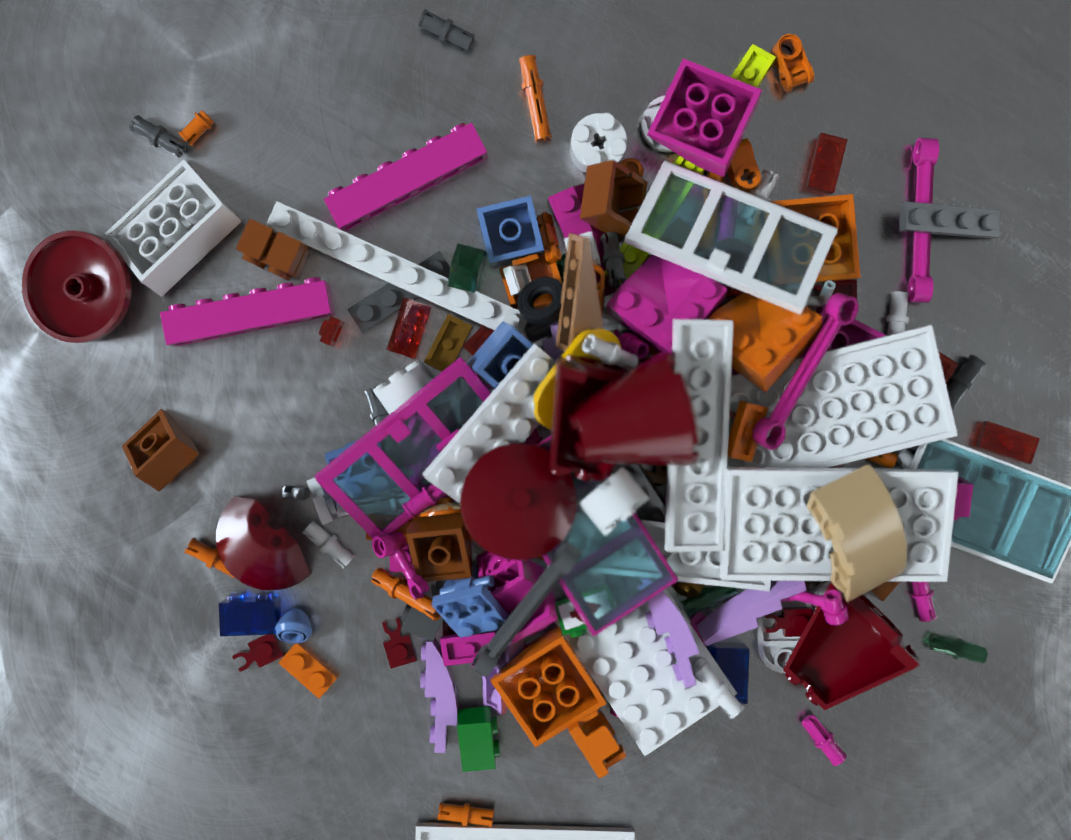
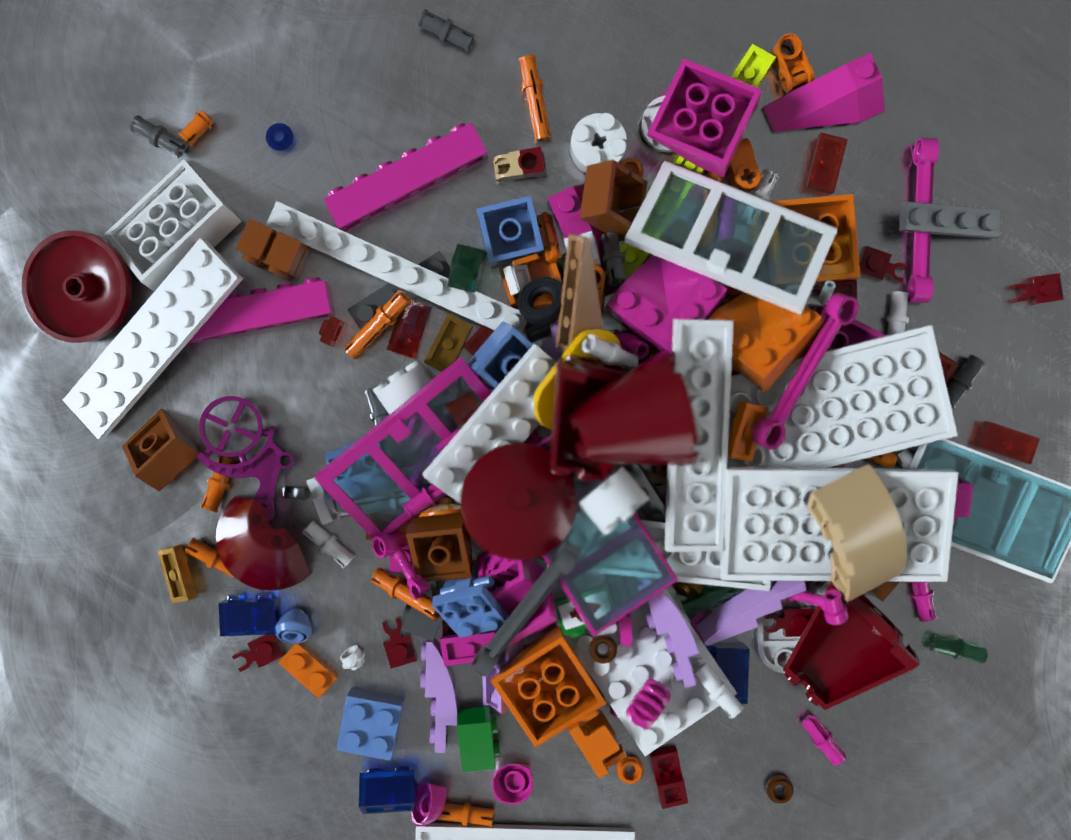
(152, 338): none -> white plate
(177, 574): none -> pearl gold plate
(216, 487): none -> orange pin
(264, 466): none -> magenta piece
(283, 144): none -> clear blue plate
(353, 657): none -> white plate
(370, 723): none -> medium blue brick
(385, 316): none -> orange pin
(388, 790): none -> clear blue brick
(430, 803): none -> dark pink hat
(463, 408): none -> clear red plate
(513, 783): none -> dark pink hat
(520, 165): none -> leg
(606, 657): none -> reddish brown plate
(625, 630): none -> dark pink tile
(633, 777): none -> orange plate
(648, 703): none -> dark pink gear
(668, 777): none -> dark red slope
(783, 796): none -> reddish brown plate
(836, 98): none -> dark pink wedge
(877, 264): none -> dark red plate
(1041, 289): none -> dark red plate

